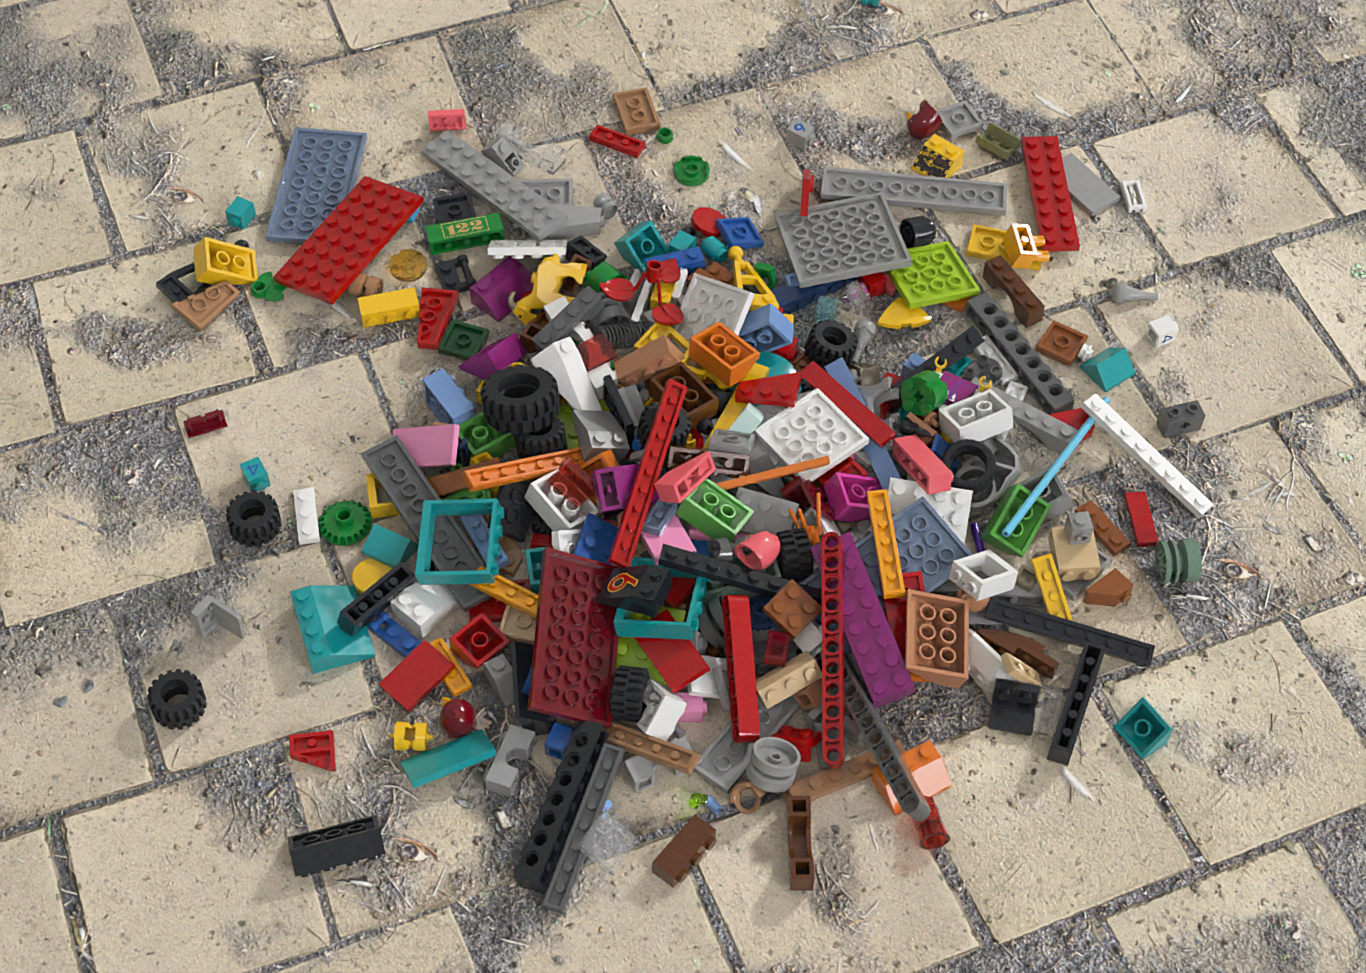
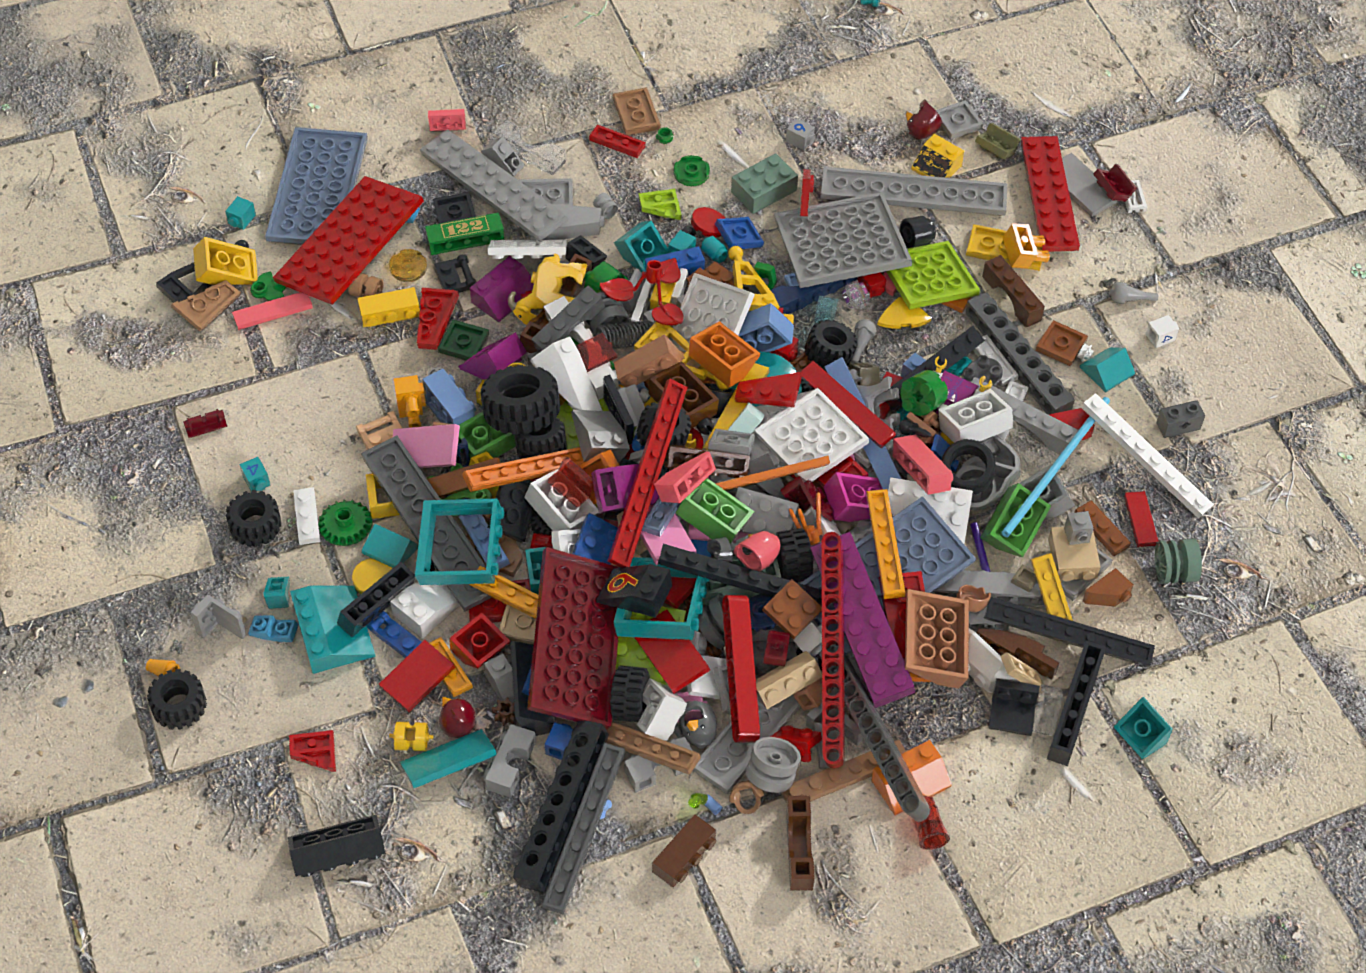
(159, 666): none -> light orange cone
(269, 628): none -> dark azure slope
(271, 310): none -> coral tile
(277, 592): none -> teal slope
(381, 435): none -> light nougat plate
(410, 399): none -> light orange brick
(504, 717): none -> reddish brown gear
(607, 842): clear plate -> none
(661, 203): none -> lime wing
(700, 731): none -> dark grey piece
(764, 183): none -> sand green brick
(1000, 573): white window -> none
(1115, 183): none -> dark red bracket

